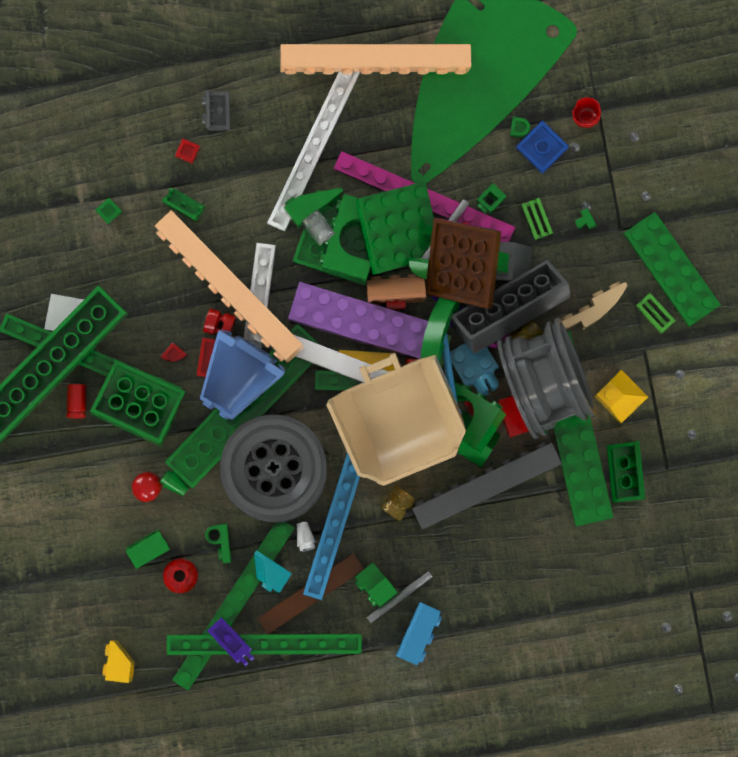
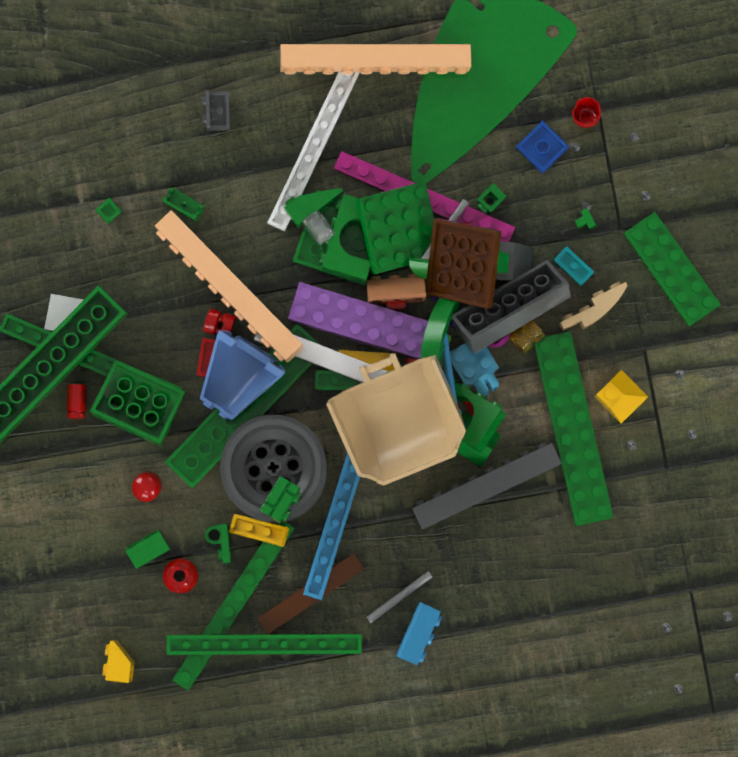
(173, 354): red tile -> none
(174, 483): green cone -> none
(187, 151): red tile -> none
(230, 641): dark purple hinge -> none
(259, 530): none -> yellow tile
(261, 280): white tile -> none
(270, 573): teal slope -> none
(281, 499): none -> green brick
(305, 538): white cone -> none
(376, 585): green brick -> none
(397, 503): clear yellow wheel -> none
(513, 420): red brick -> none
(520, 127): green tile -> none
(542, 234): bright green tile -> none
(546, 378): dark grey wheel -> none
(573, 266): none -> teal plate
(626, 472): green slope -> none
(666, 325): bright green tile -> none

